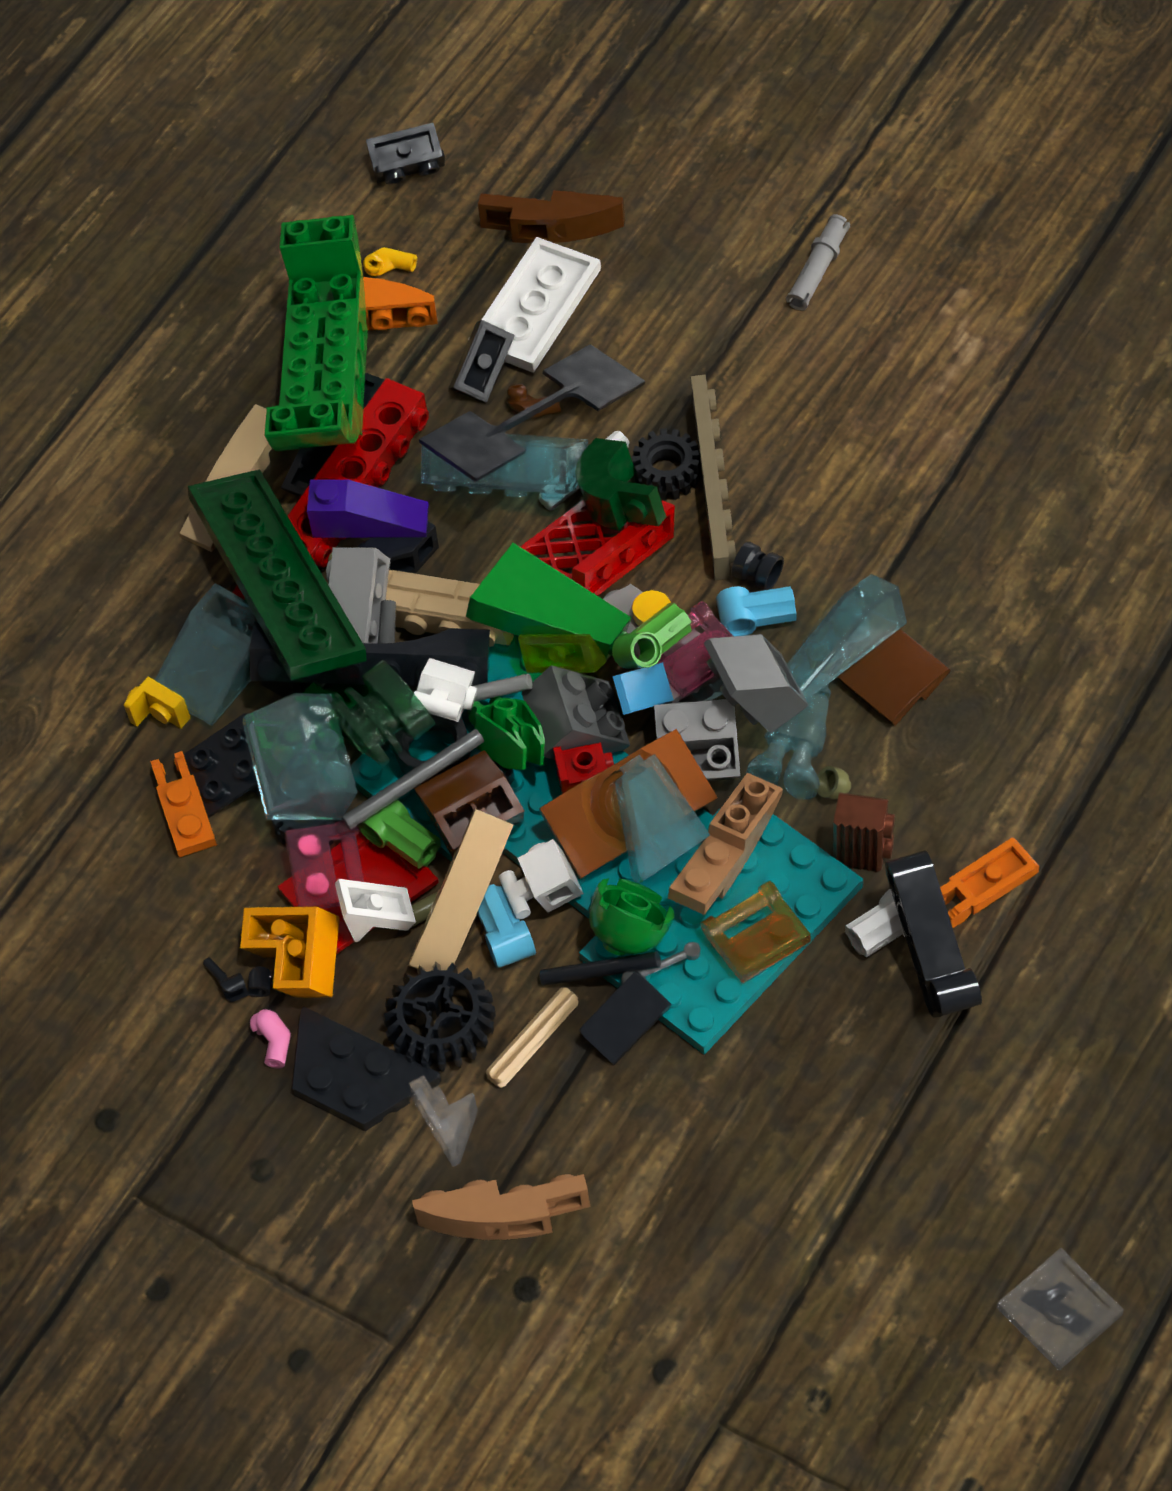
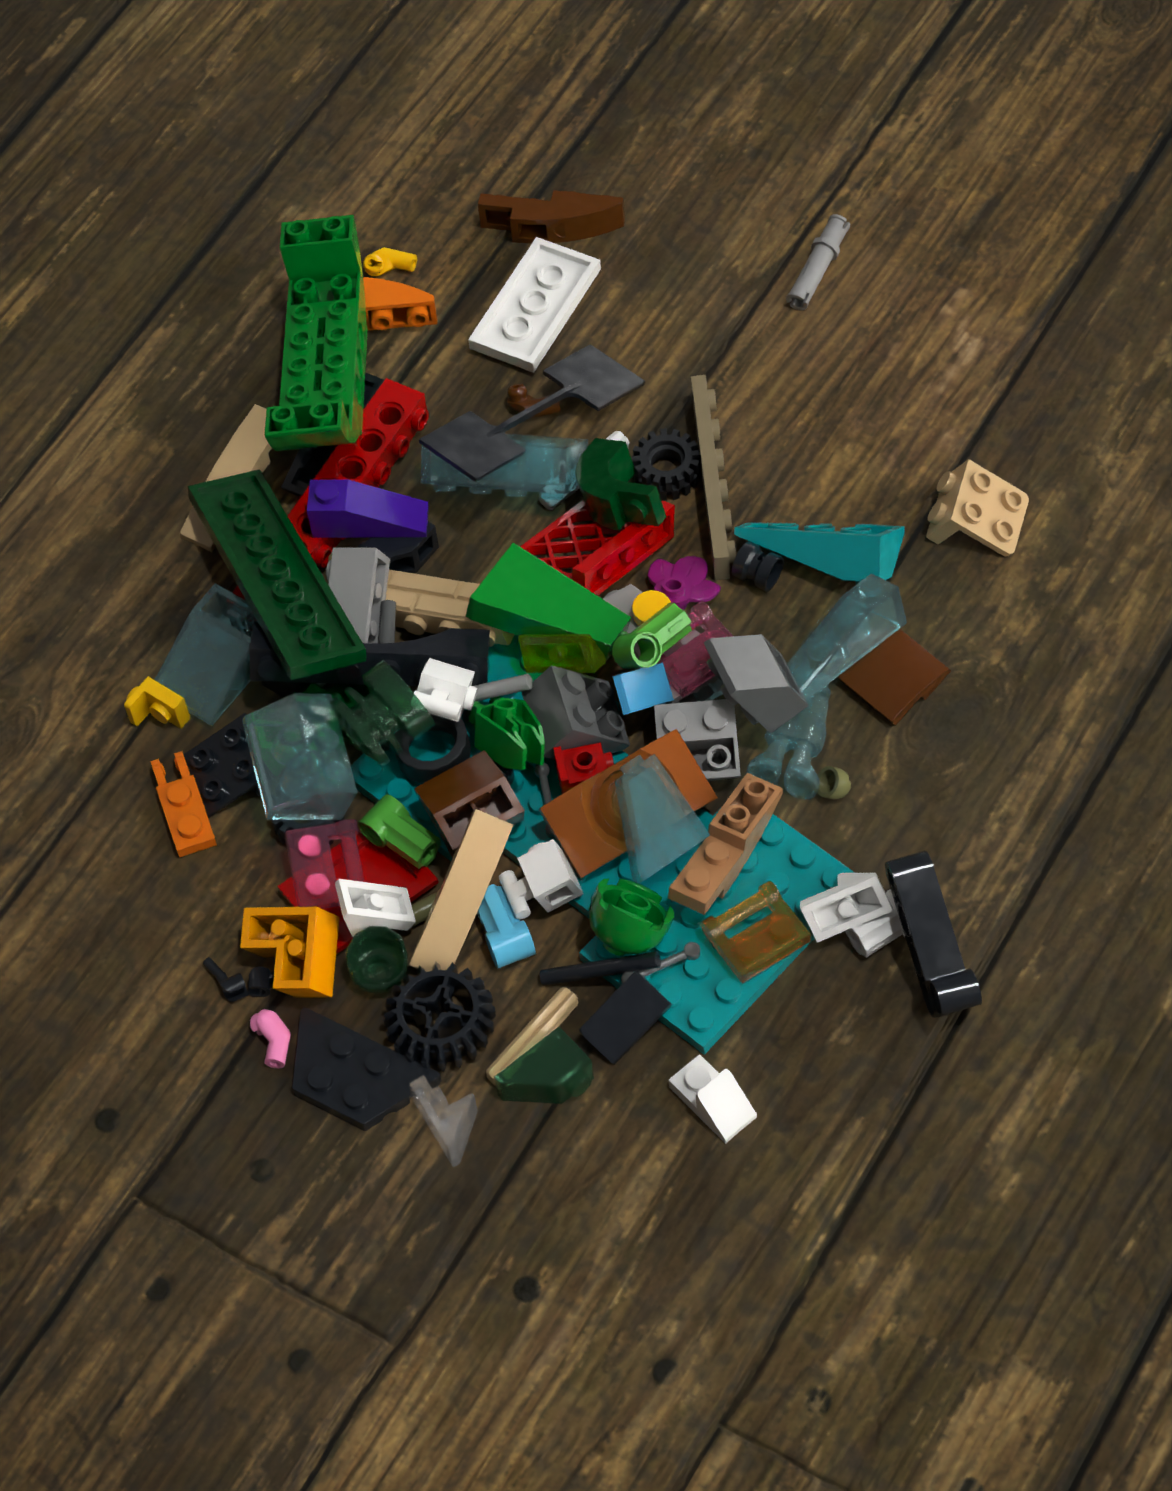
(376, 959): none -> clear green hair
(405, 153): black bracket -> none
(412, 779): dark grey bar -> none
(481, 361): black slope -> none
(484, 1214): medium nougat slope -> none
(542, 772): none -> dark grey hinge
(547, 1072): none -> clear green slope
(683, 580): none -> magenta plate
(713, 1097): none -> white slope
(745, 611): medium azure piece -> none
(843, 554): none -> teal wedge
(845, 906): none -> white slope
(862, 831): copper brick -> none
(978, 506): none -> tan bracket
(988, 879): orange hinge -> none
(1060, 1309): clear tile -> none

